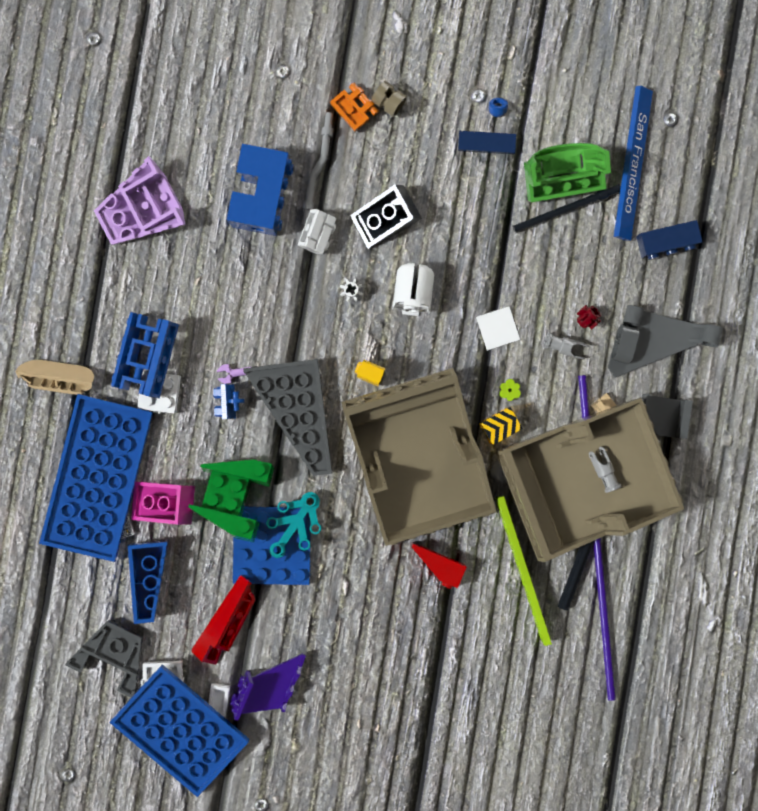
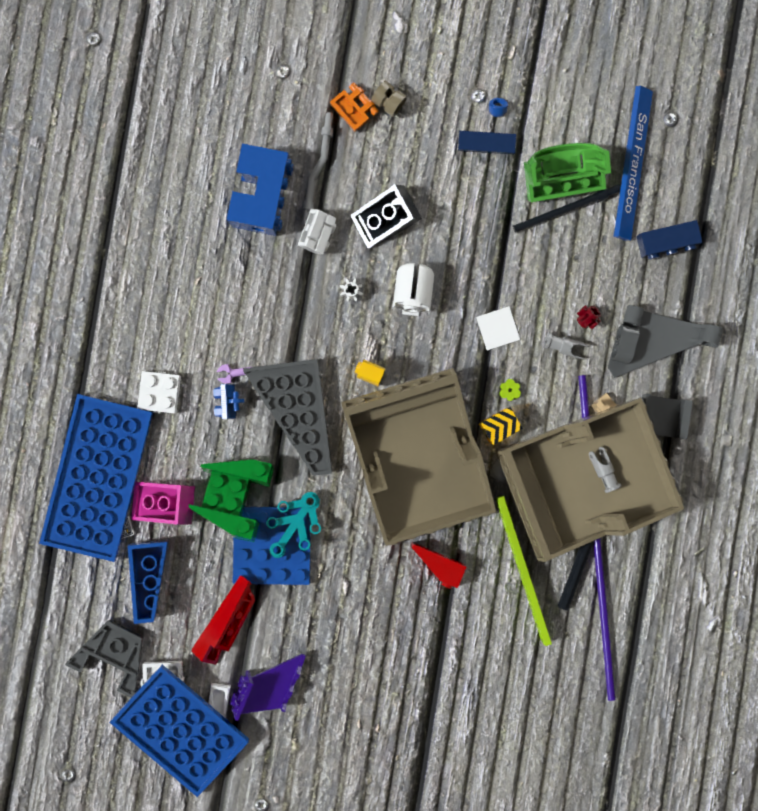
(56, 376): tan brick -> none
(140, 206): lavender wedge -> none
(157, 359): blue fence -> none

